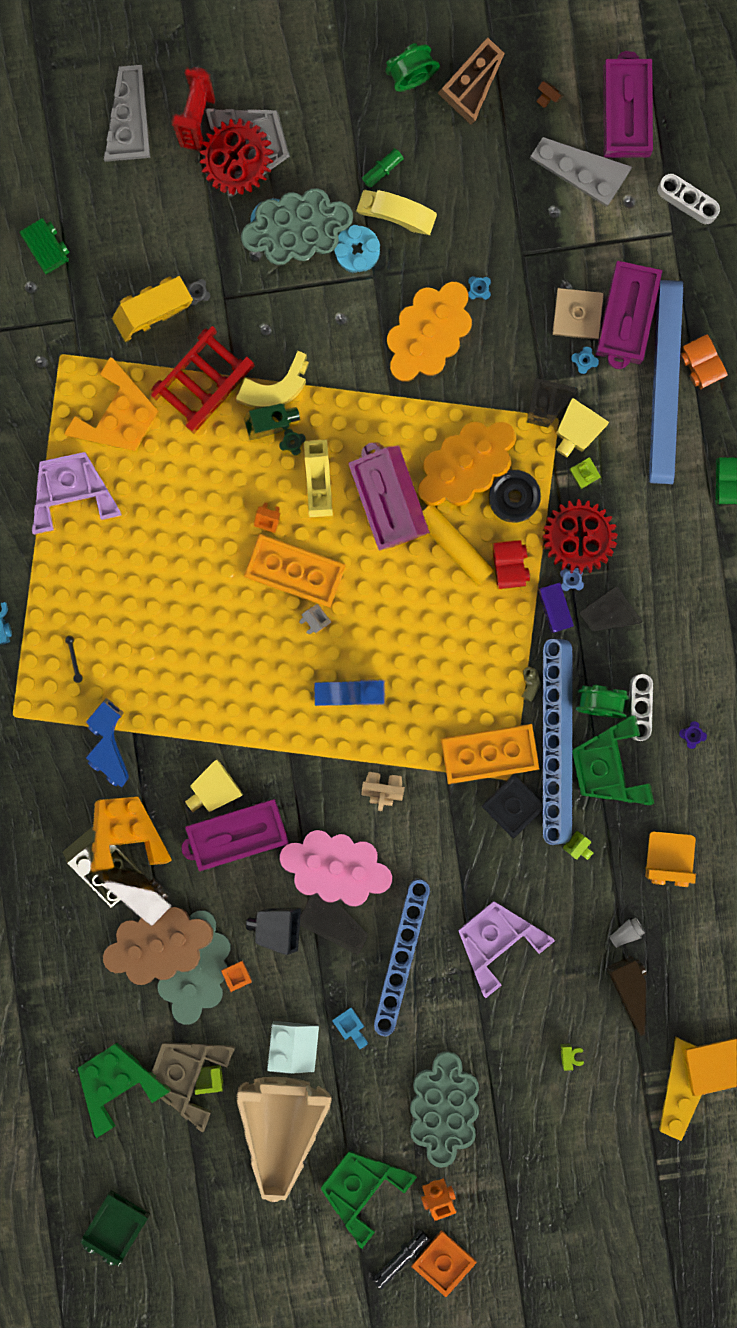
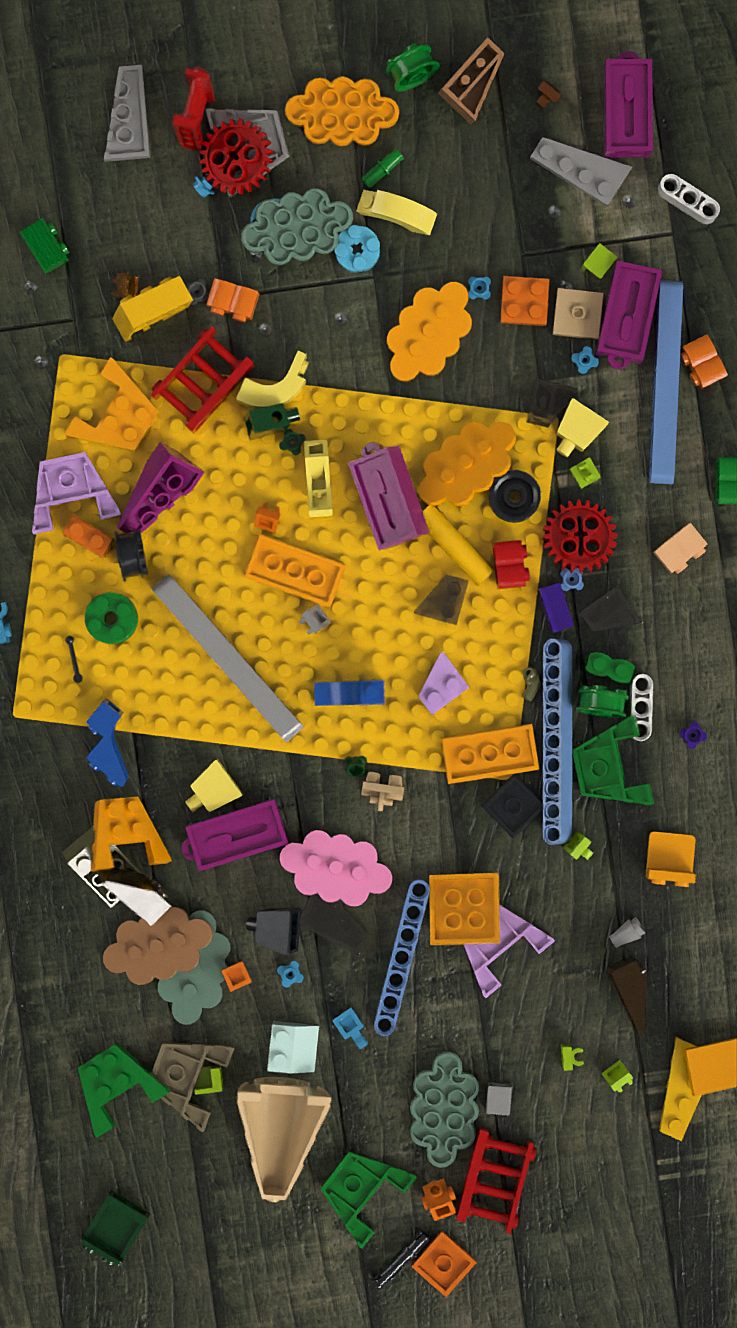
(88, 537): none -> orange brick
(96, 618): none -> green wheel
(125, 286): none -> clear orange tile
(131, 554): none -> black wheel
(161, 483): none -> magenta wedge
(203, 186): none -> dark azure plate
(227, 657): none -> light grey beam
(232, 299): none -> orange brick
(286, 979): none -> dark azure plate
(342, 111): none -> light orange plate
(356, 766): none -> dark green plate
(442, 685): none -> lavender wing
(444, 600): none -> clear smoke wing
(464, 909): none -> light orange plate
(472, 1185): none -> red fence
(498, 1098): none -> light grey panel
(524, 301): none -> orange plate
(599, 261): none -> lime panel
(615, 670): none -> green brick
(617, 1076): none -> lime tile
(680, 548): none -> light nougat brick

